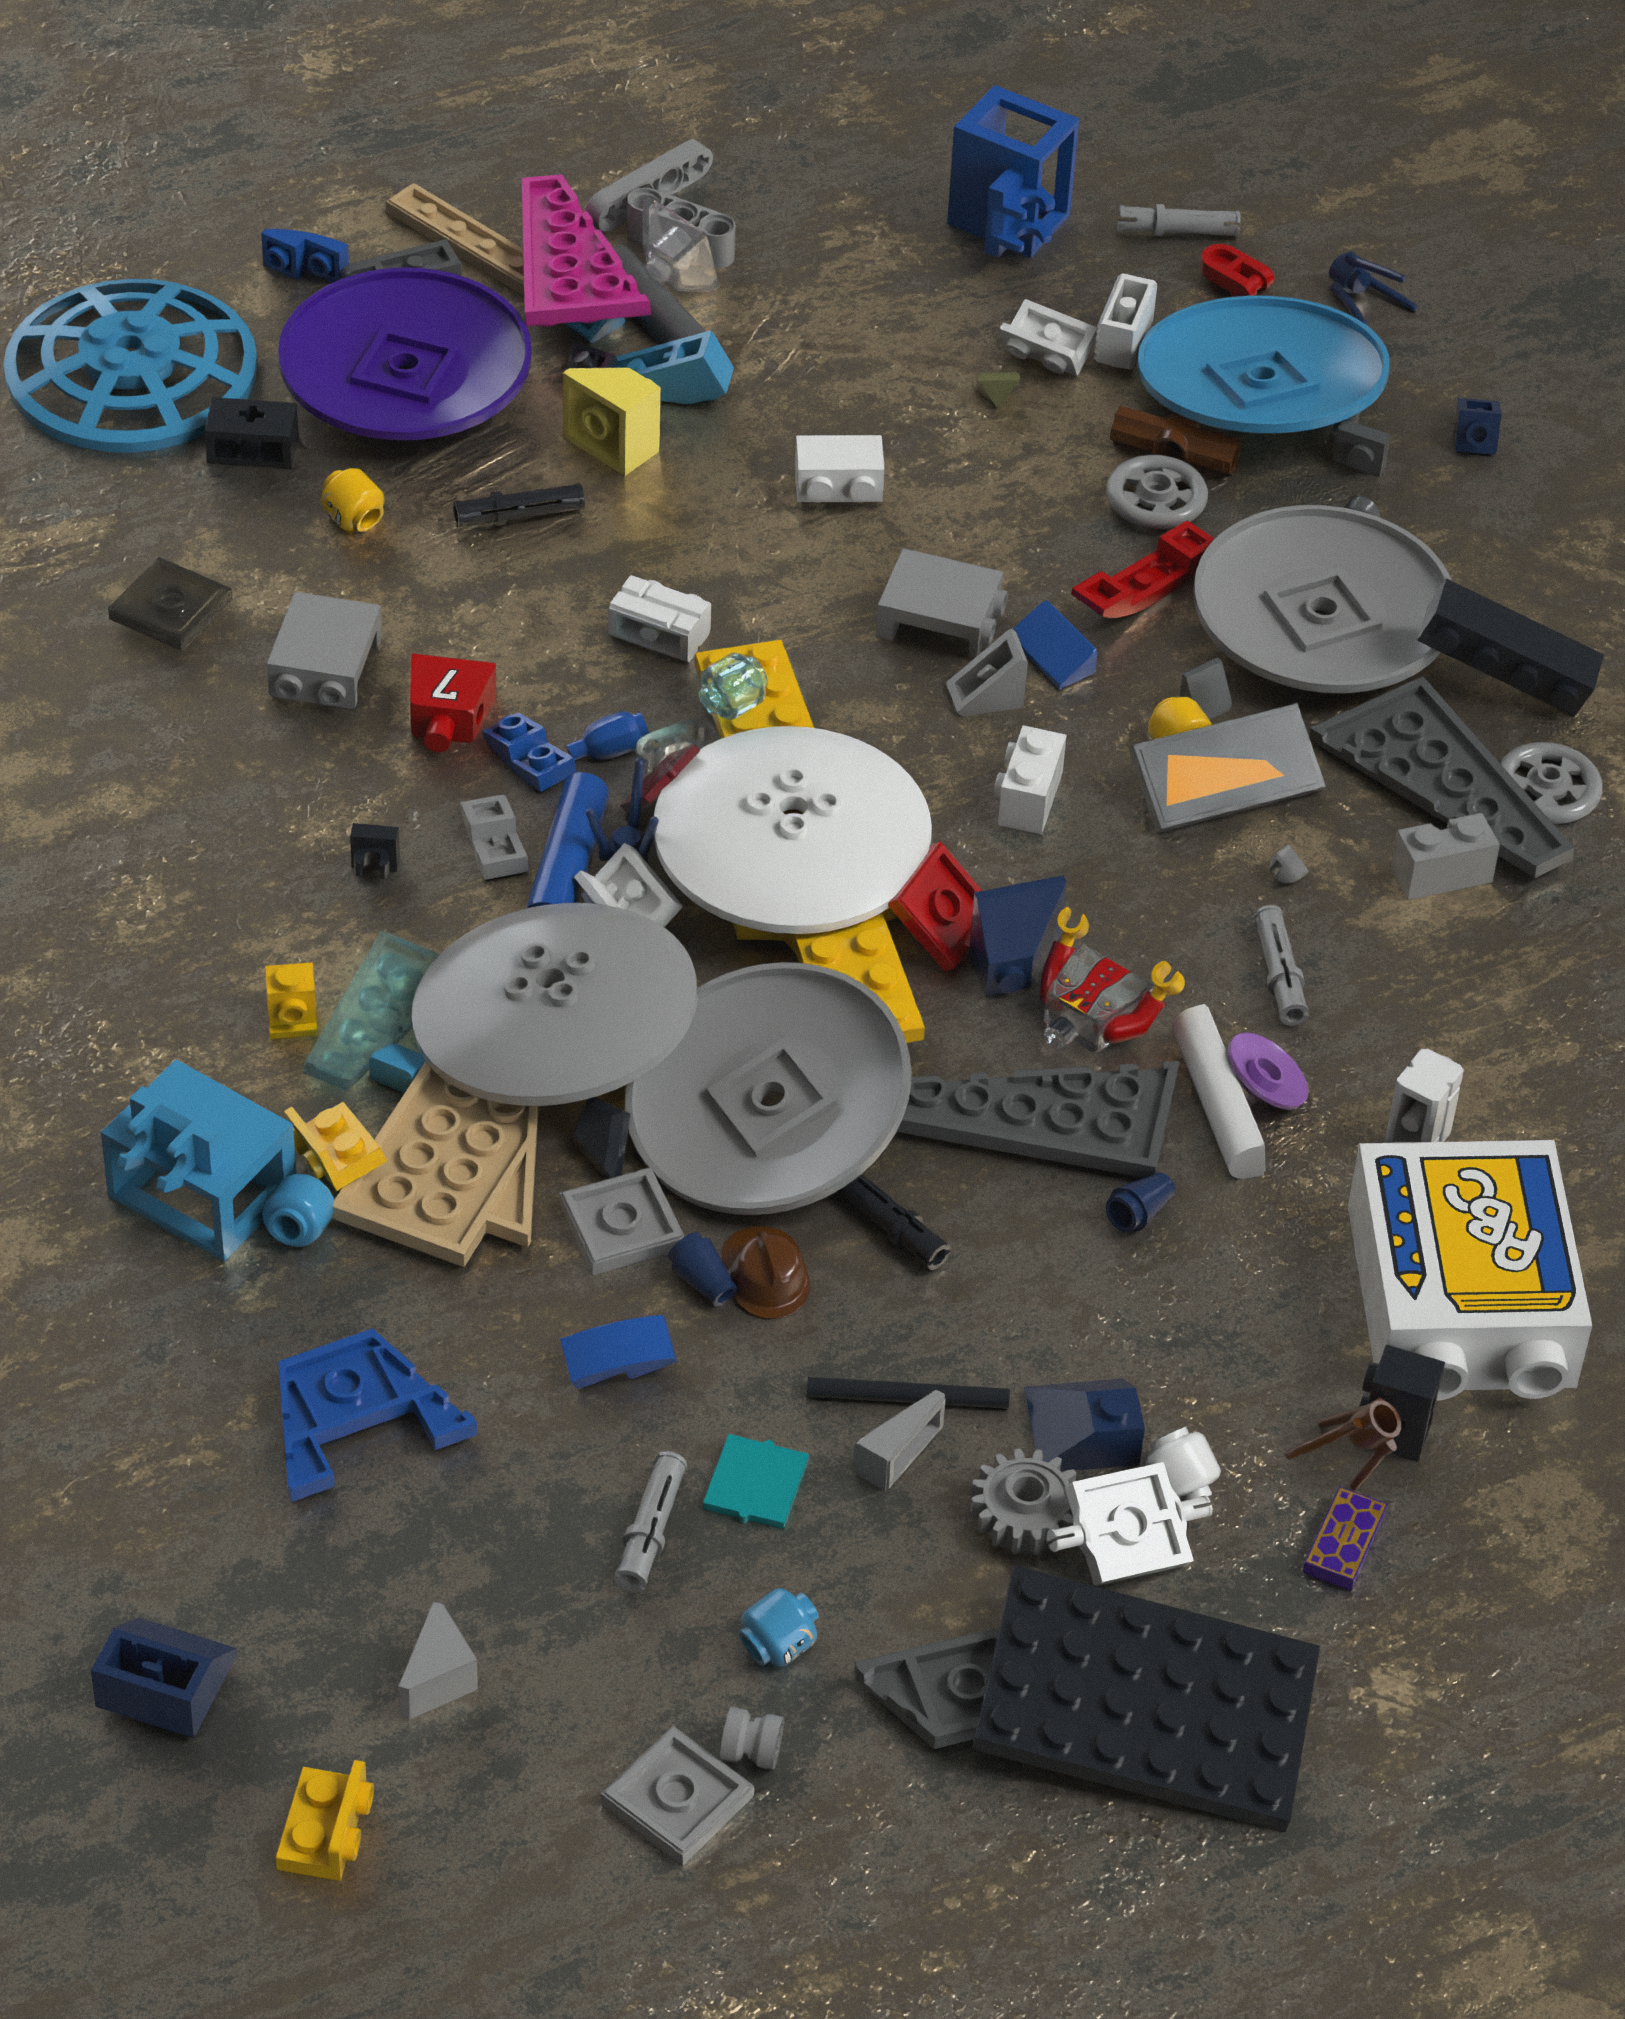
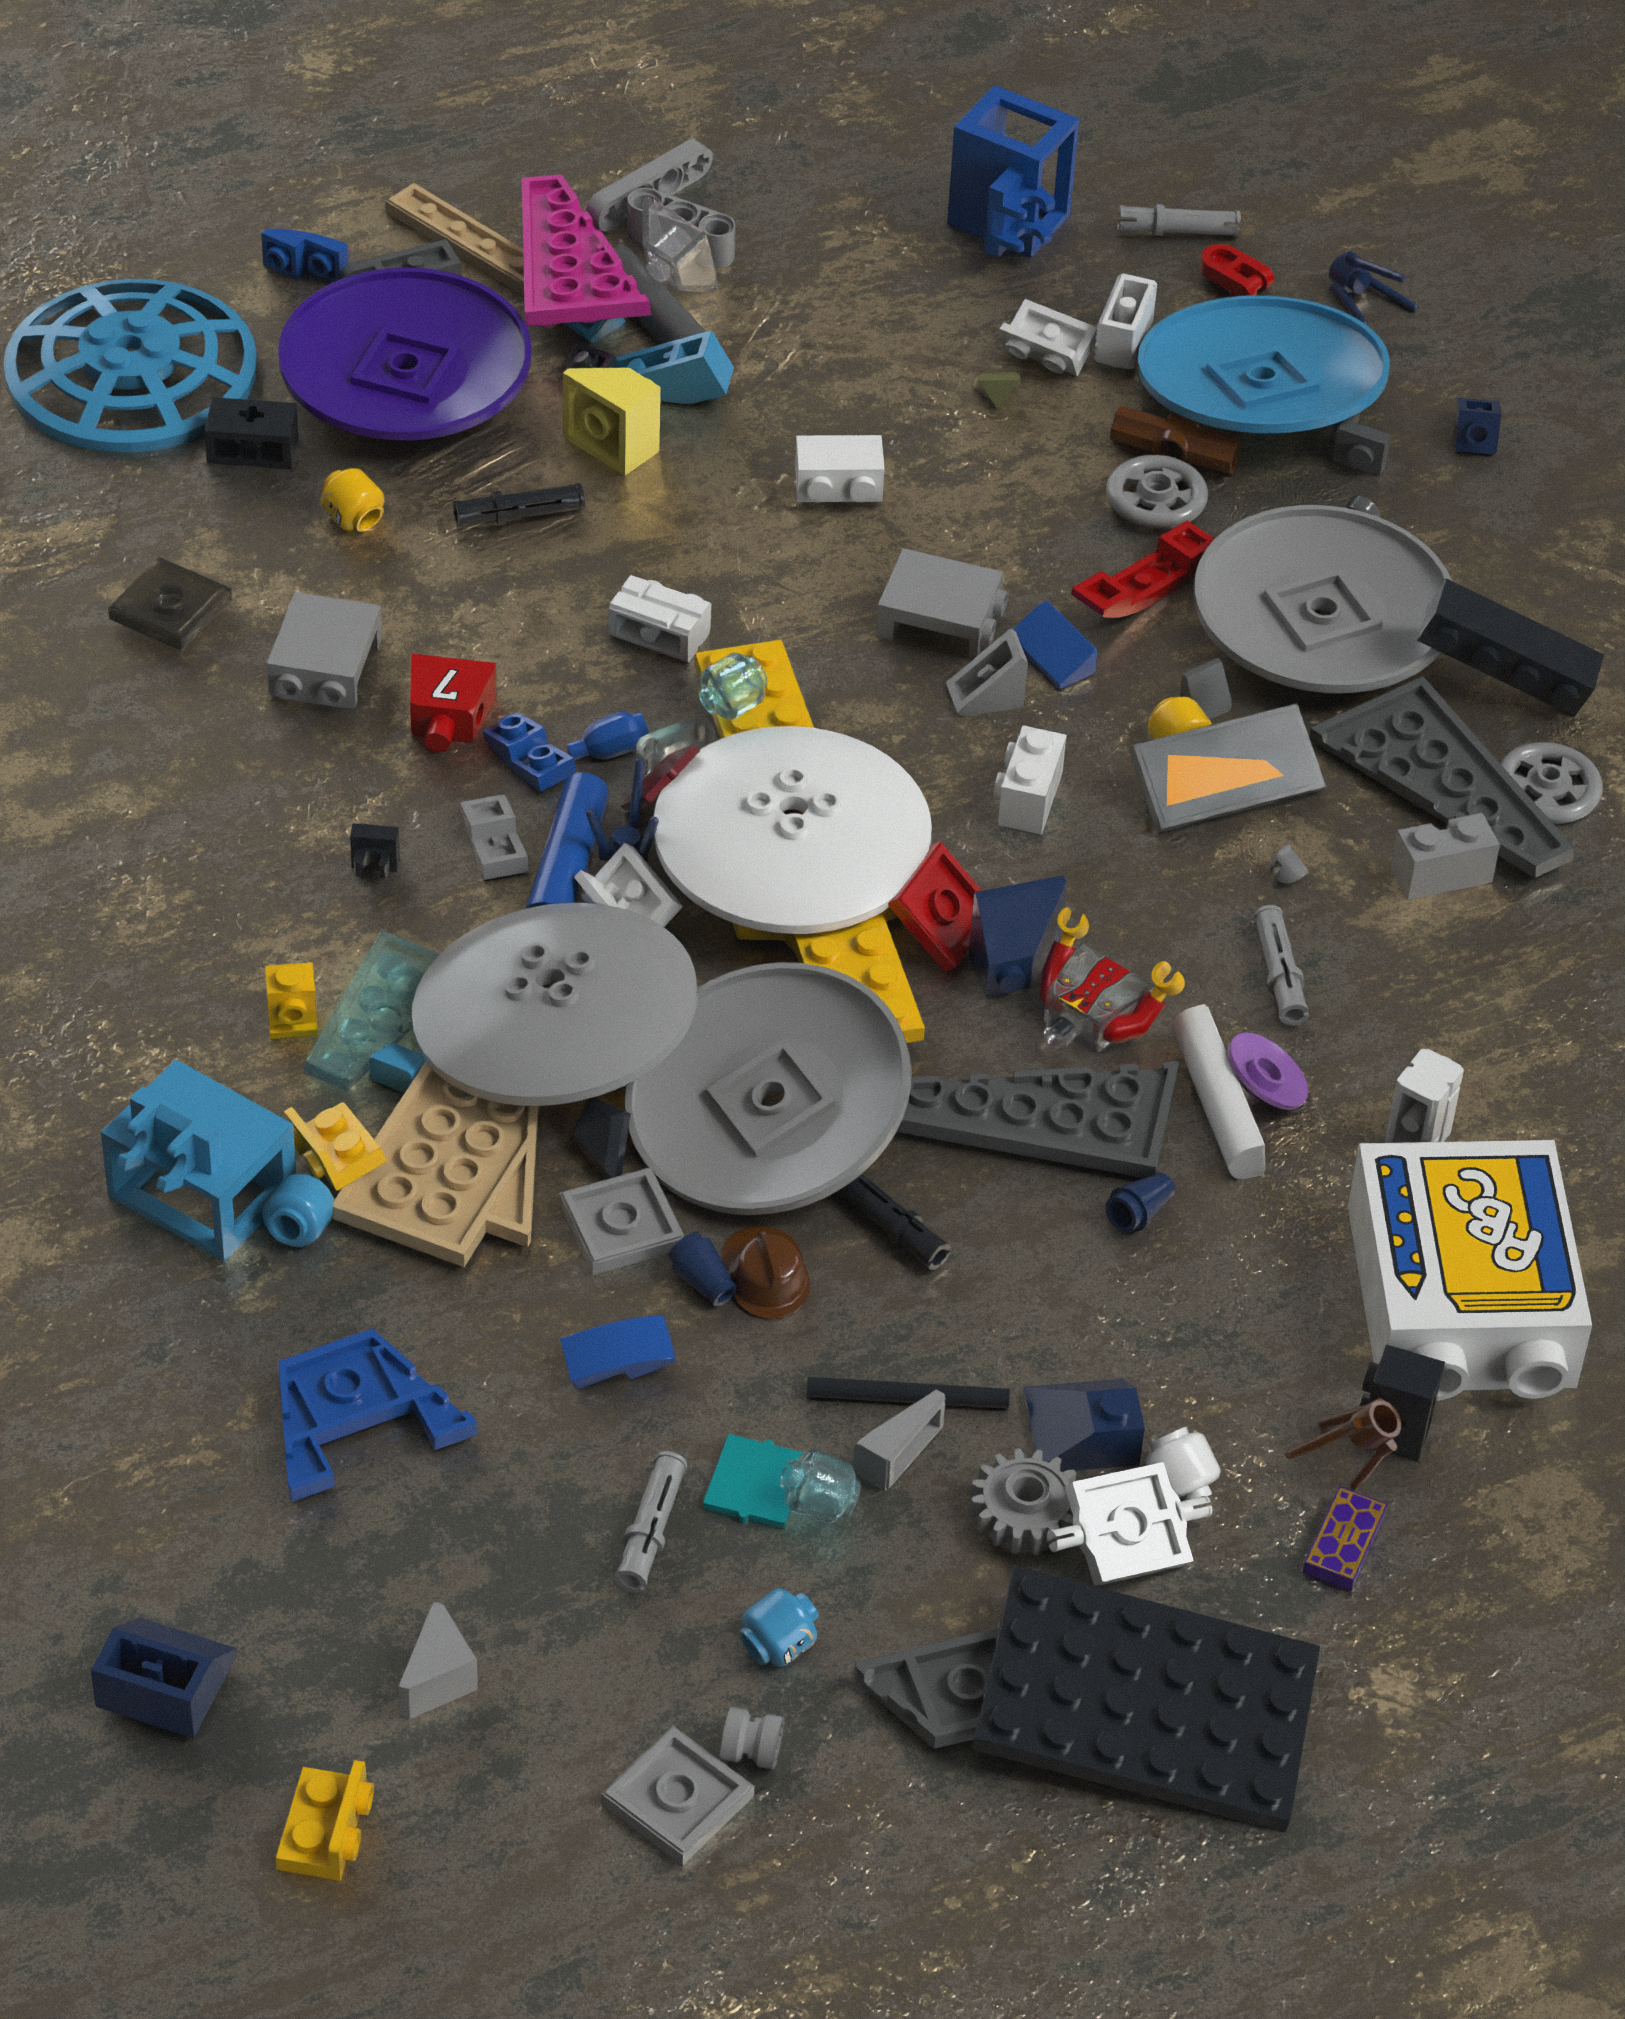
(820, 1486): none -> clear light blue head

